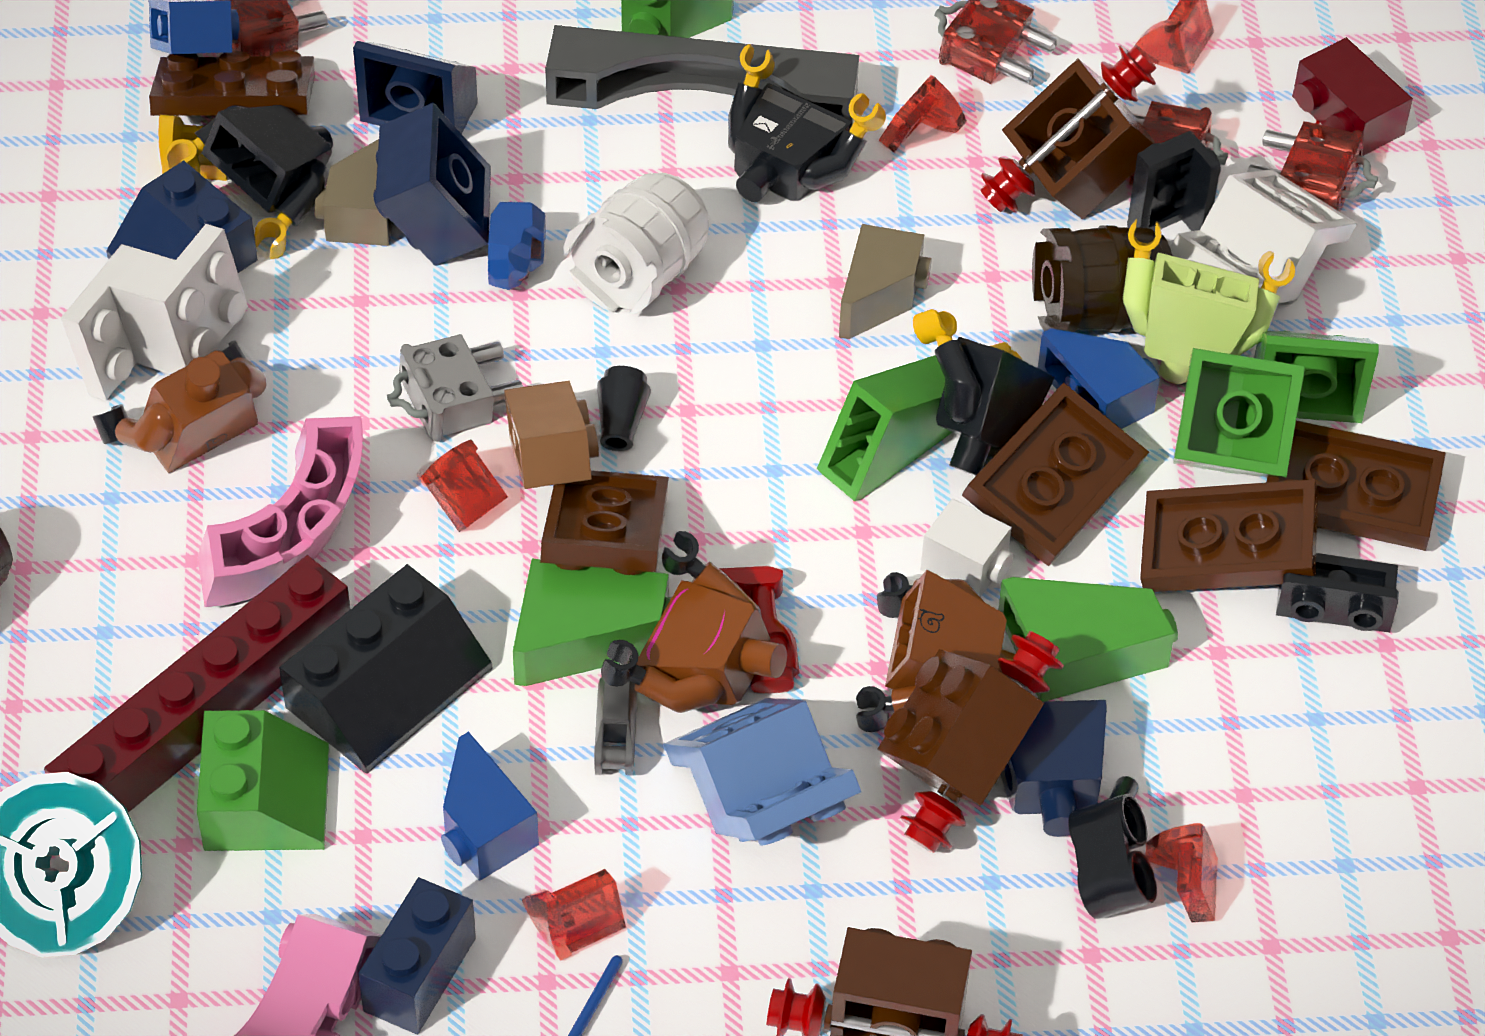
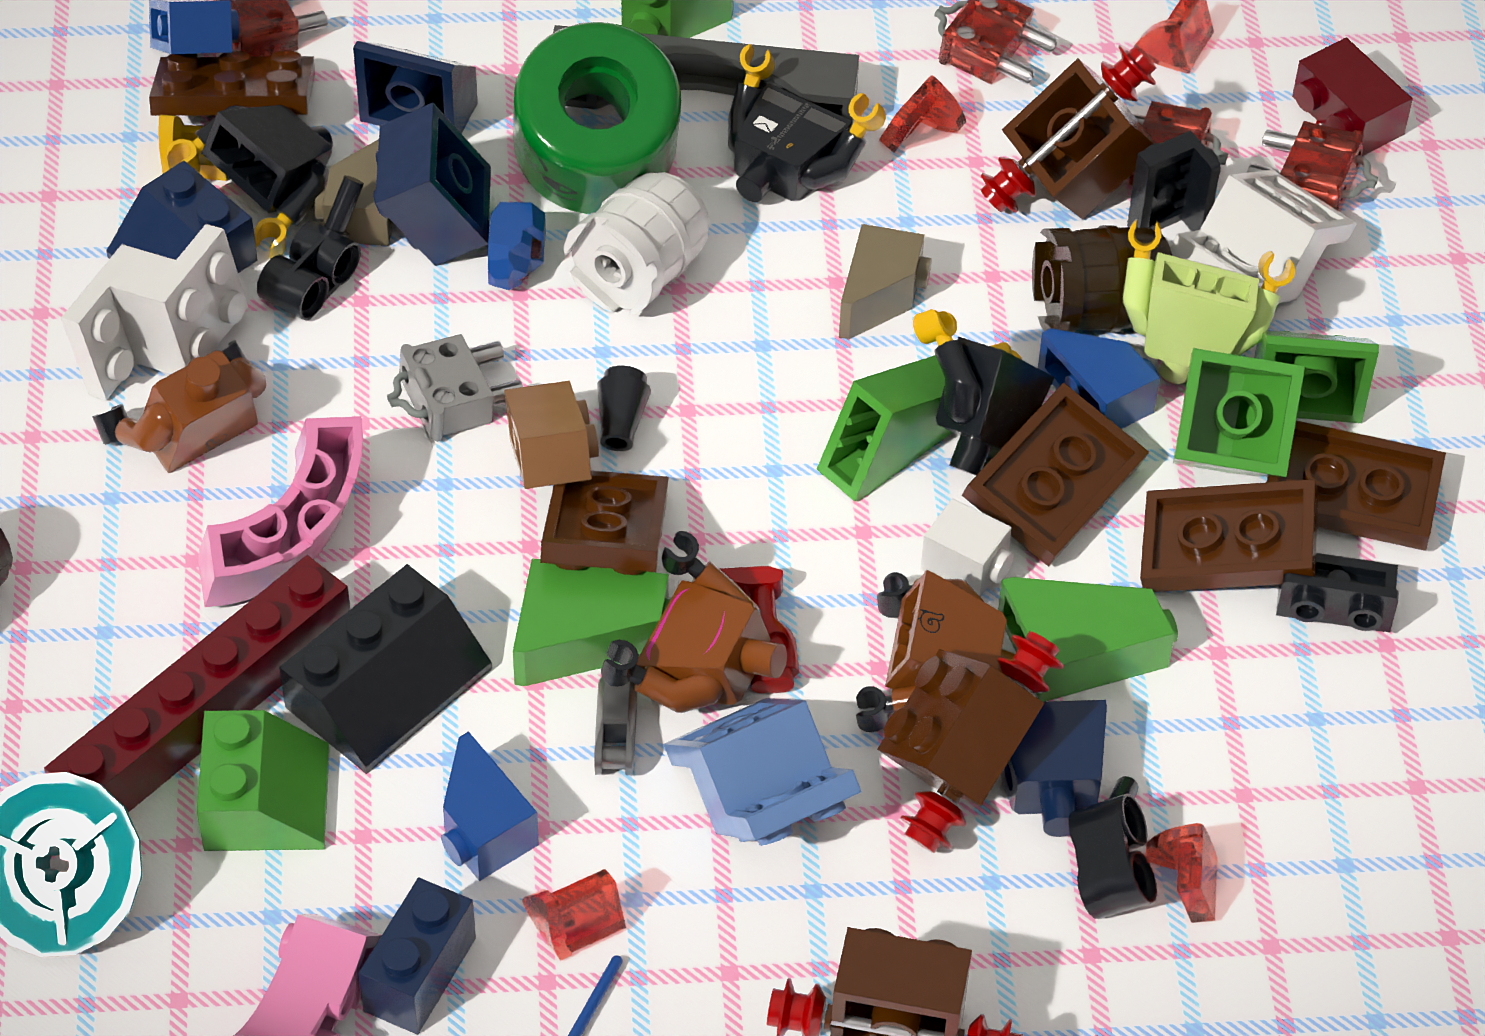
(318, 259): none -> black beam
(462, 484): clear red tile -> none
(582, 164): none -> green piece

